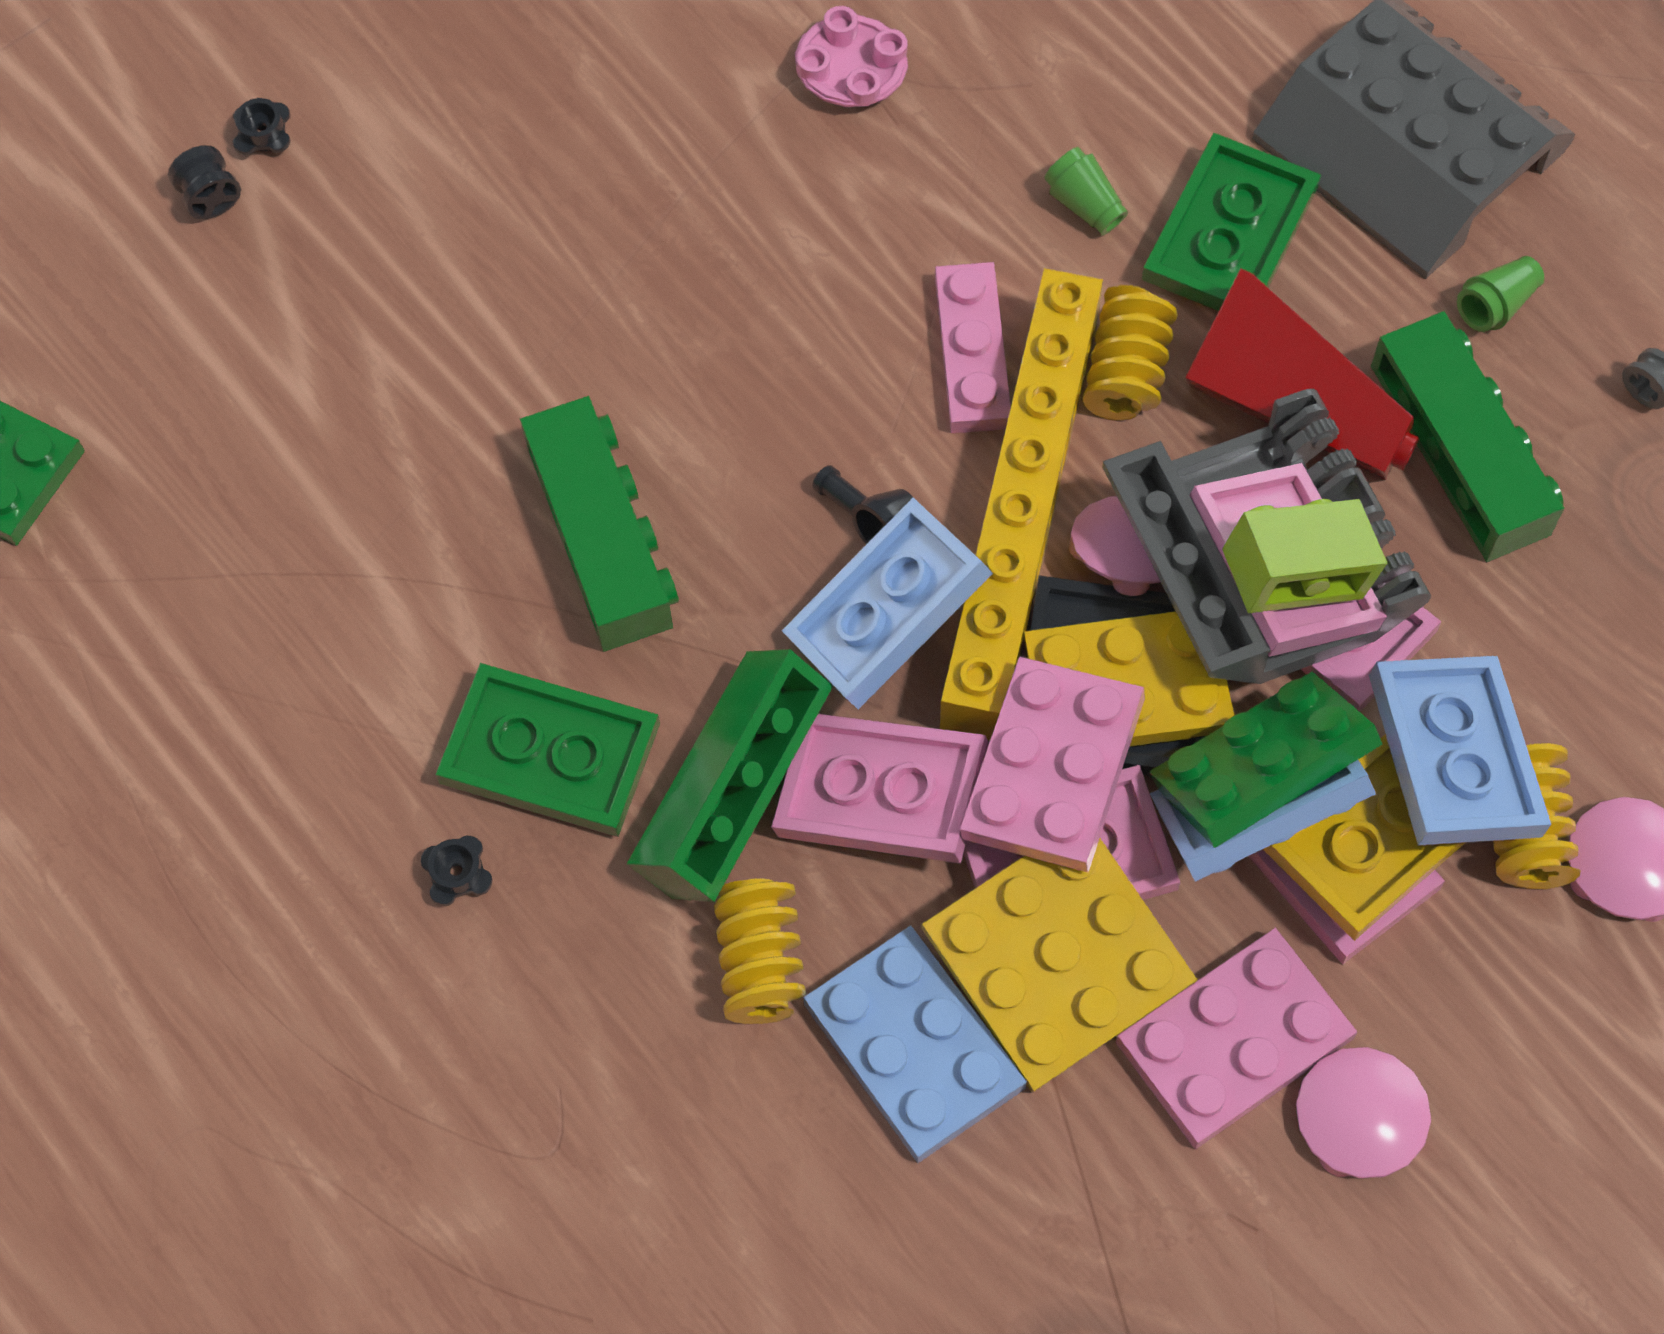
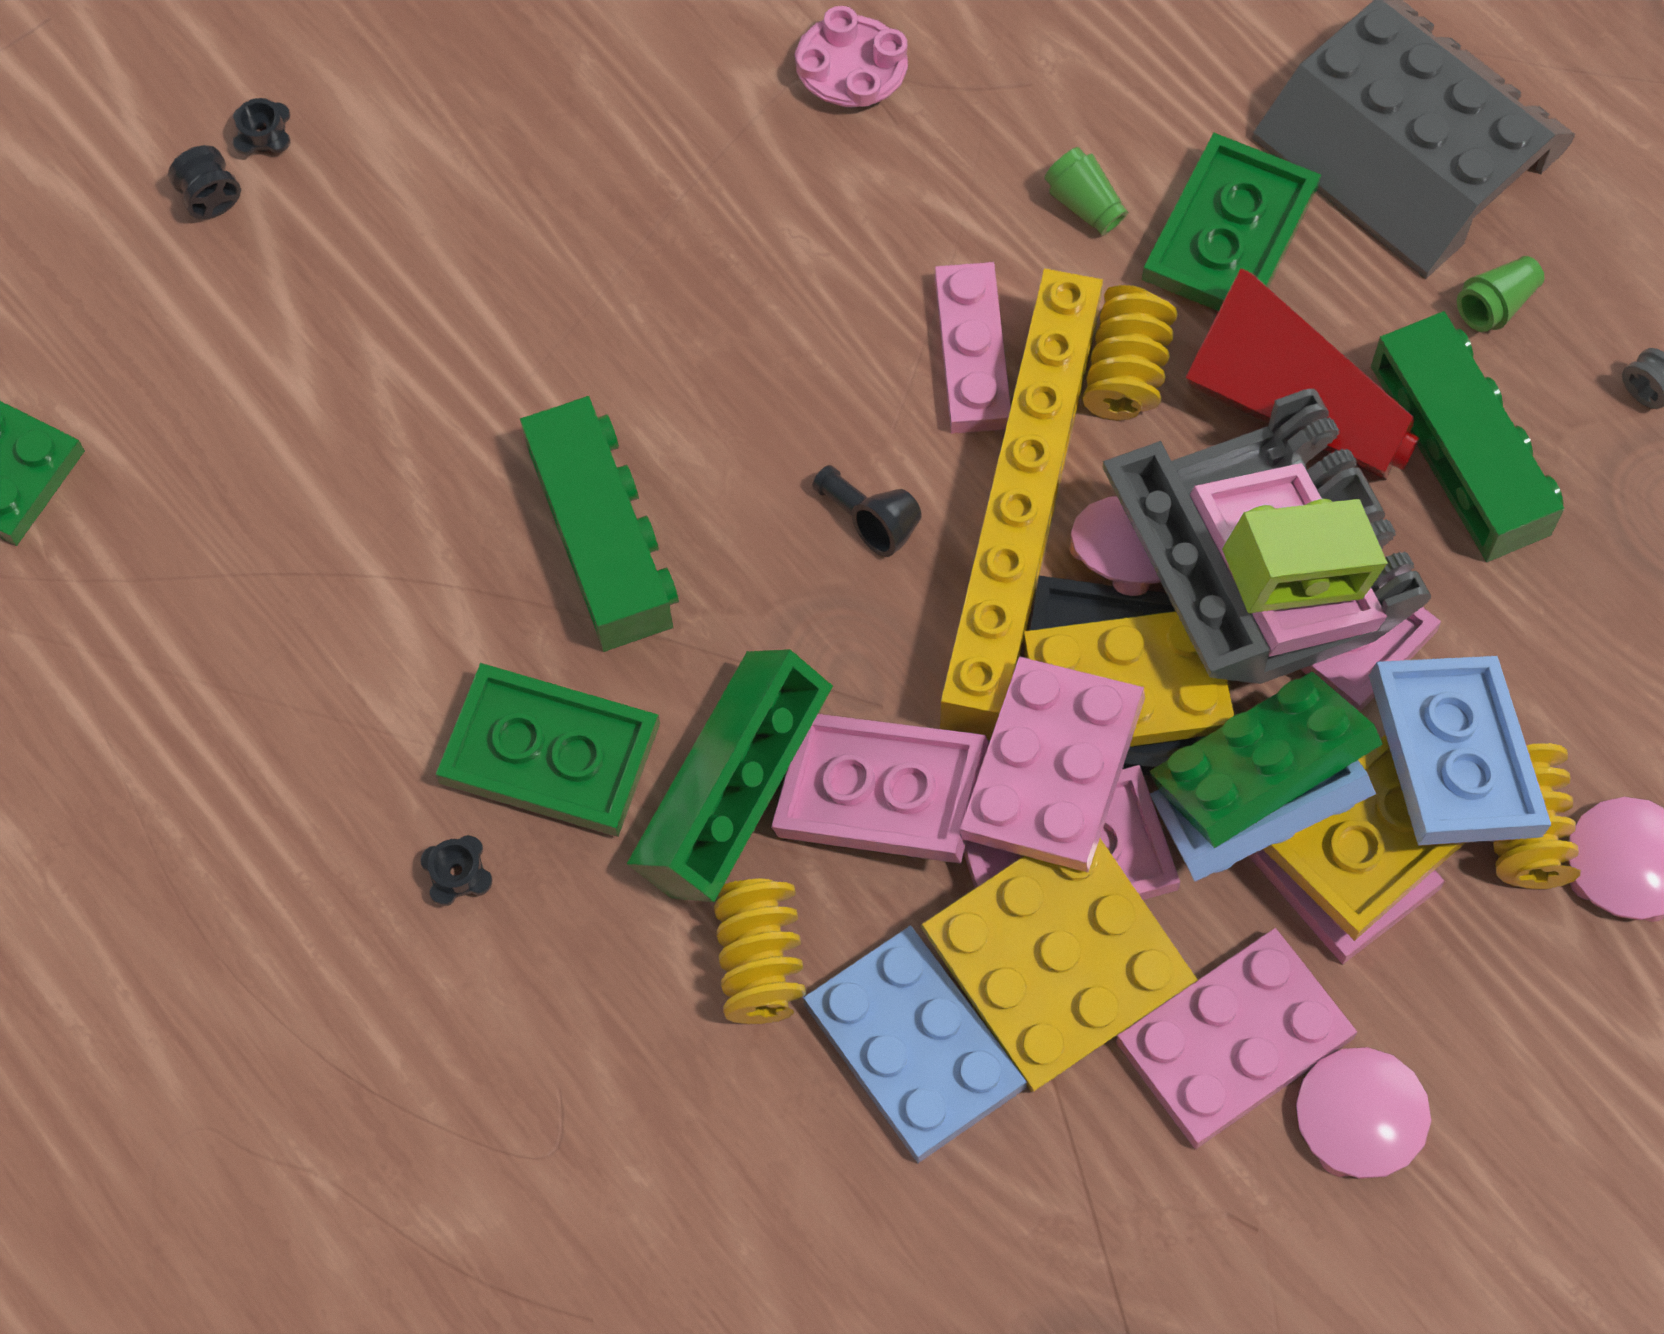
(886, 602): light blue plate -> none

